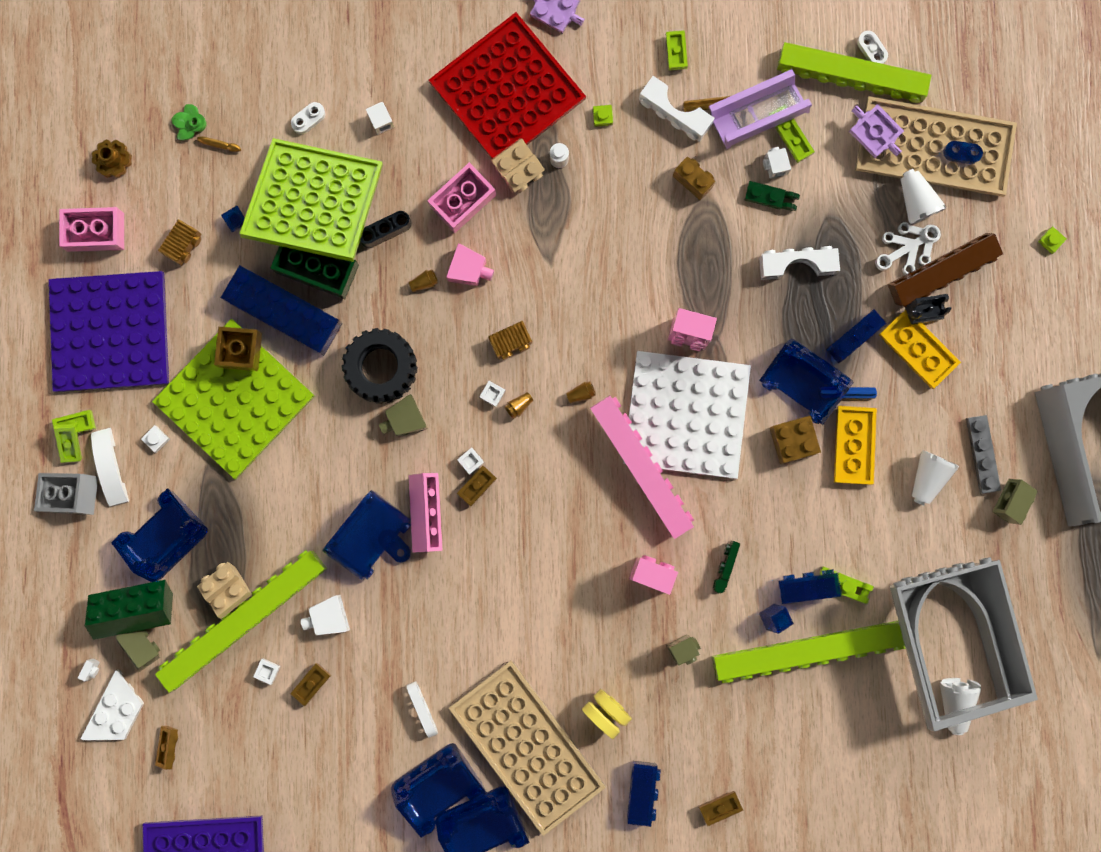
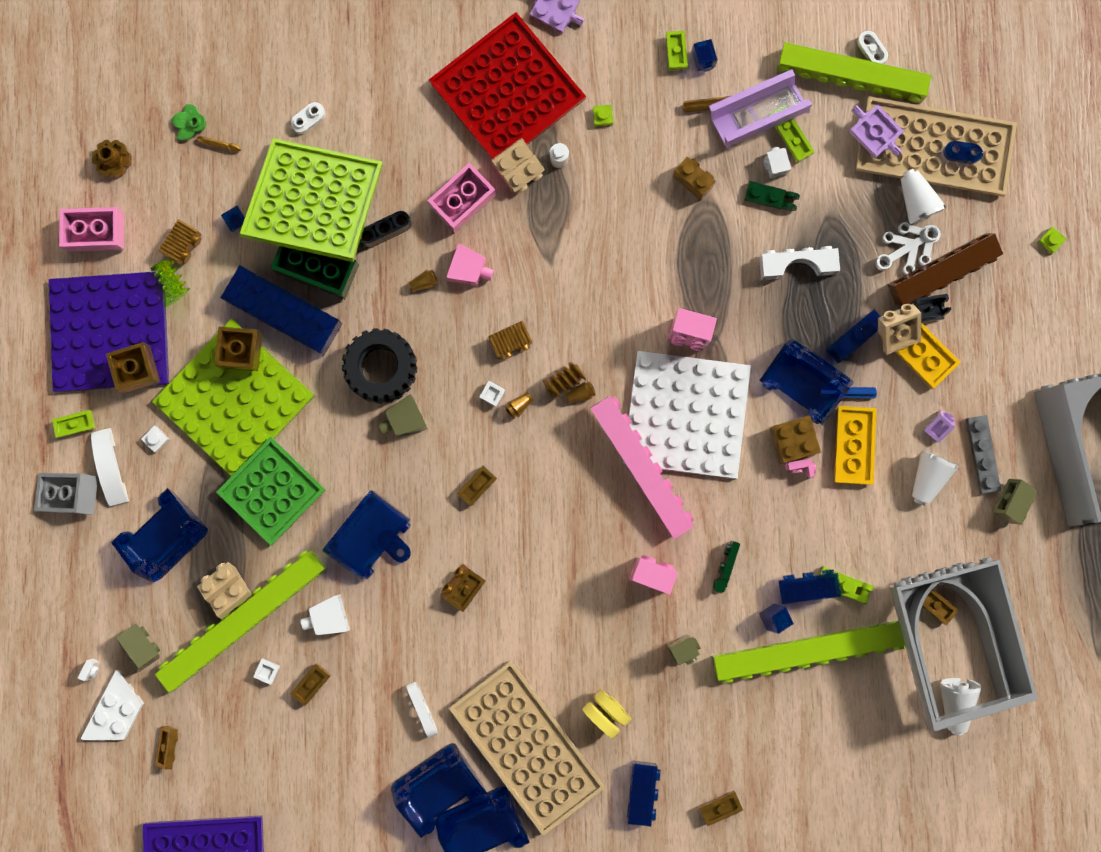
(67, 443): lime plate -> none
(129, 609): dark green brick -> none
(133, 367): none -> pearl gold brick
(170, 279): none -> clear neon green piece
(271, 491): none -> bright green plate
(380, 118): white panel -> none
(425, 512): bright pink brick -> none
(462, 587): none -> pearl gold bracket
(470, 461): white plate -> none
(563, 380): none -> pearl gold piece
(693, 123): white arch -> none
(704, 55): none -> clear blue brick
(797, 466): none -> bright pink bracket
(900, 328): none -> tan plate
(939, 607): none -> pearl gold plate
(940, 426): none -> lavender bracket

